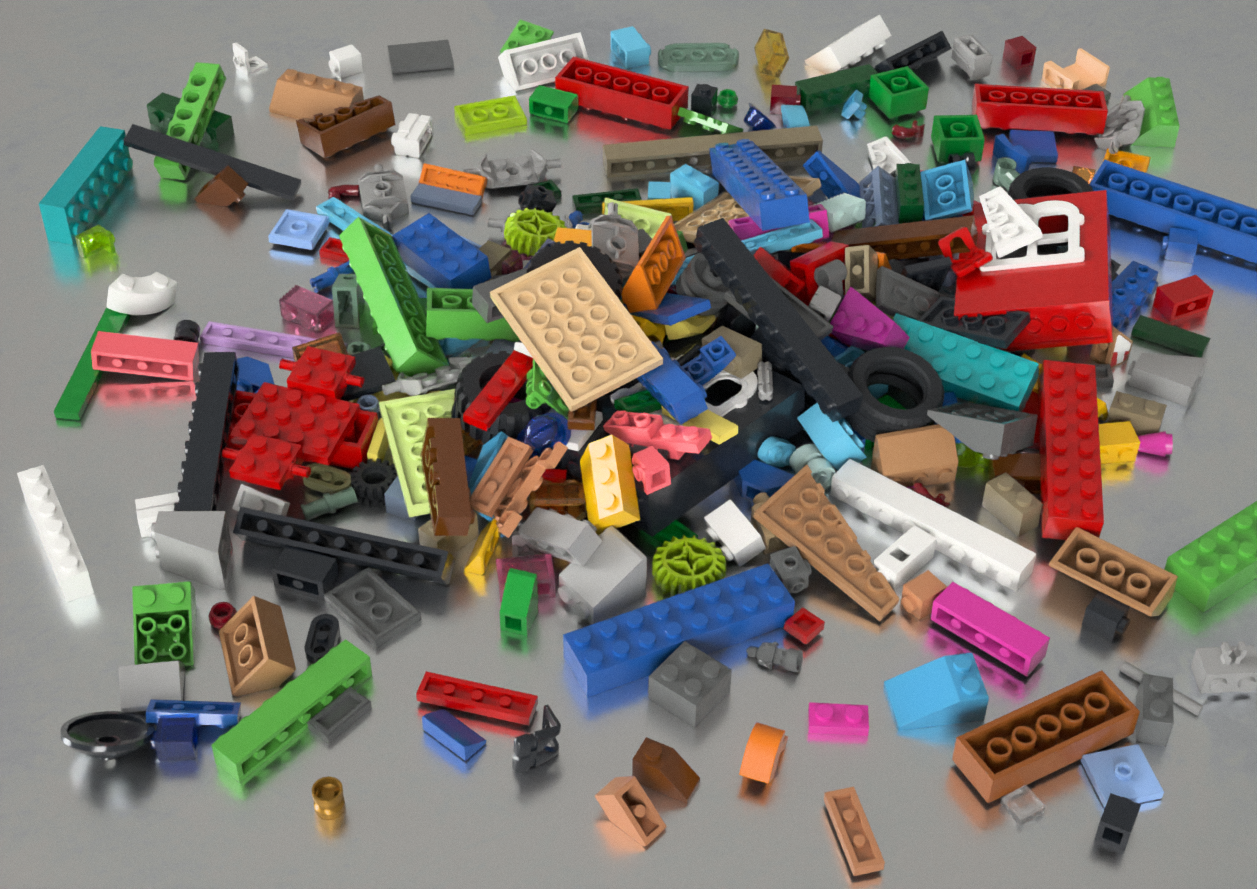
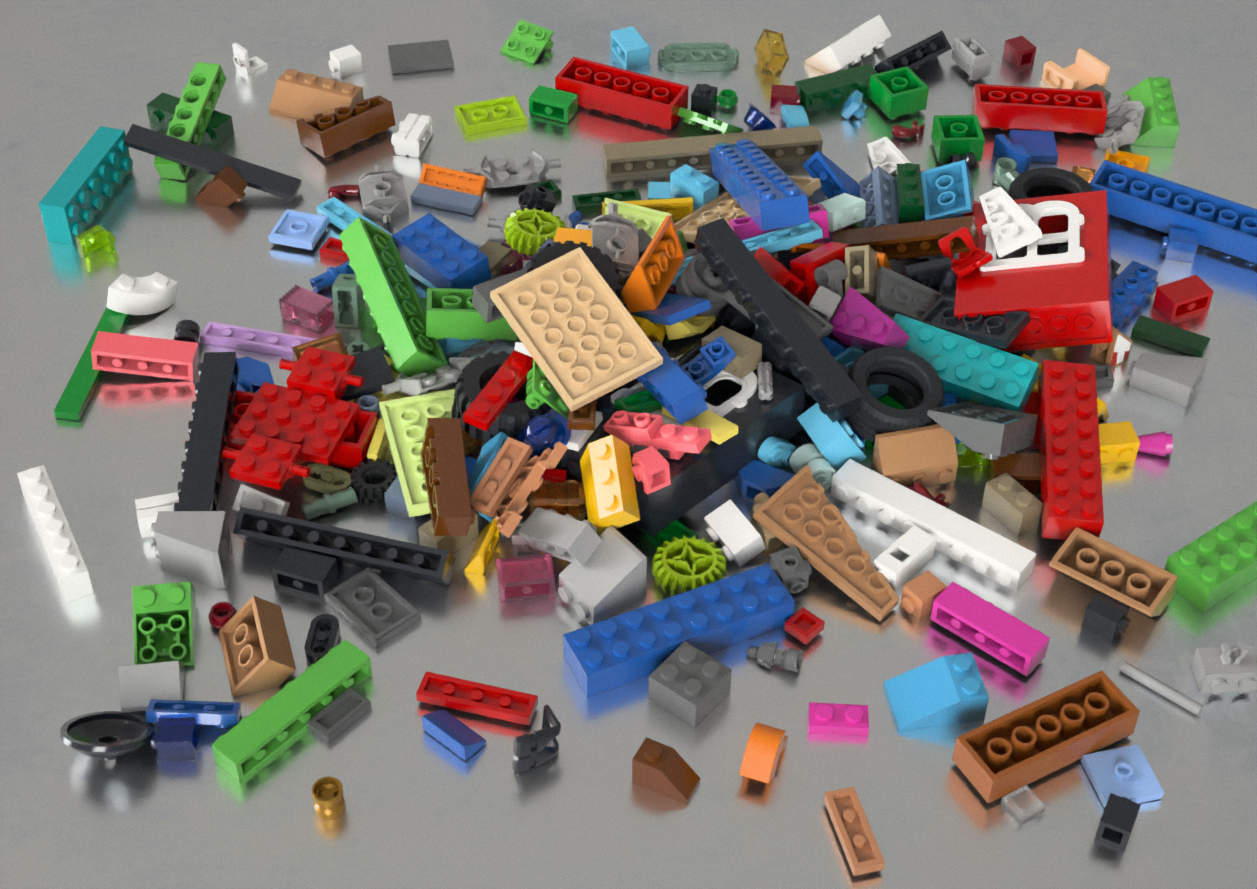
(519, 602): slope -> none
(541, 61): white slope -> none
(631, 809): nougat slope -> none
(1143, 414): dark tan brick -> none
(1156, 710): dark grey brick -> none

